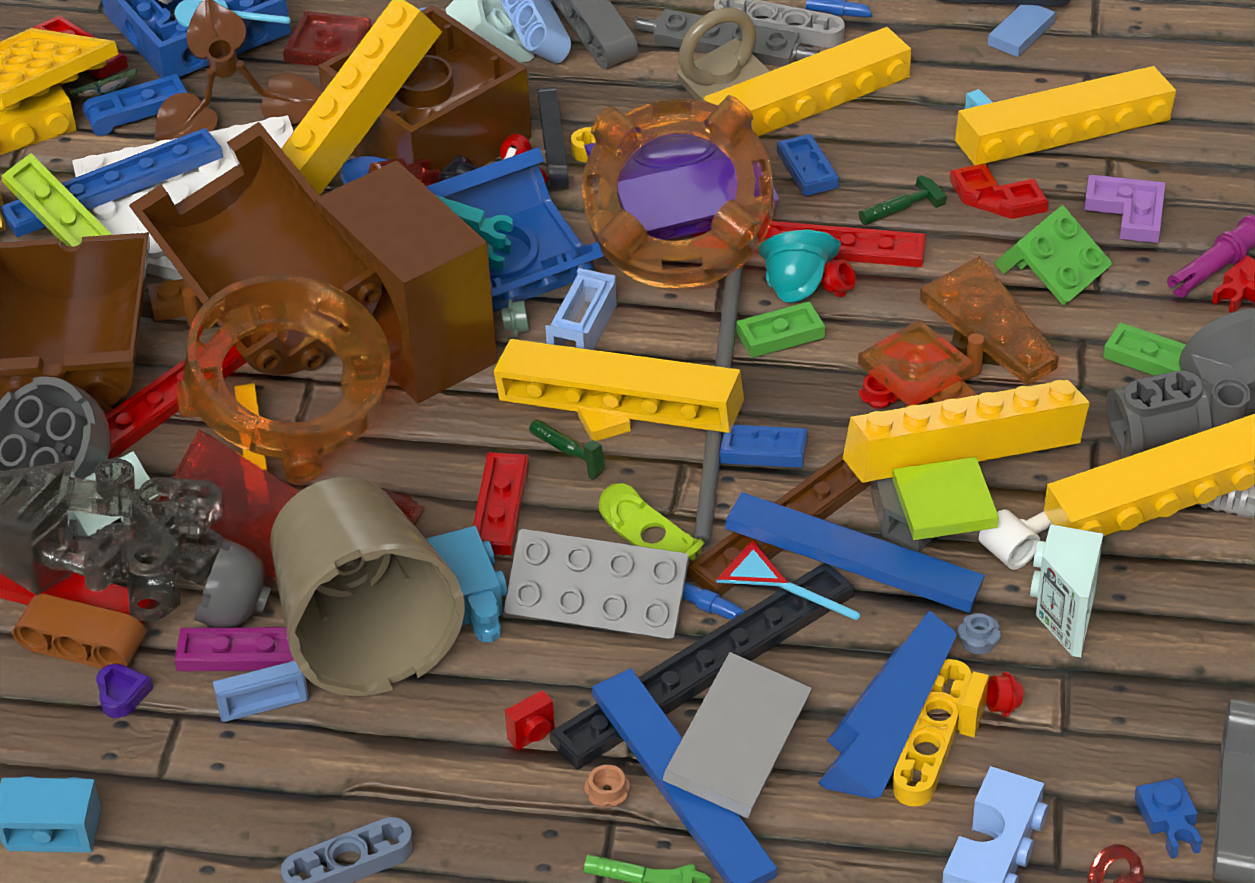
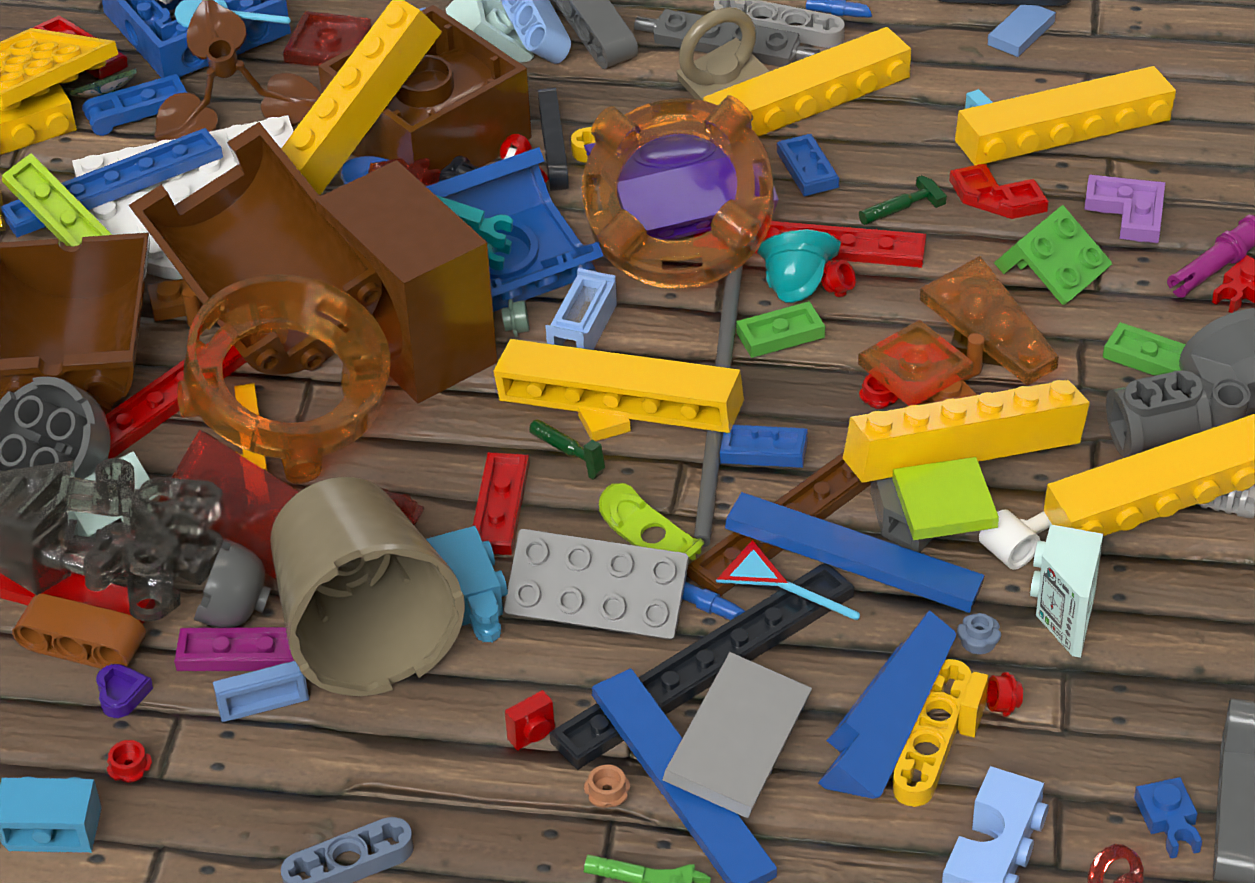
(128, 761): none -> red plate

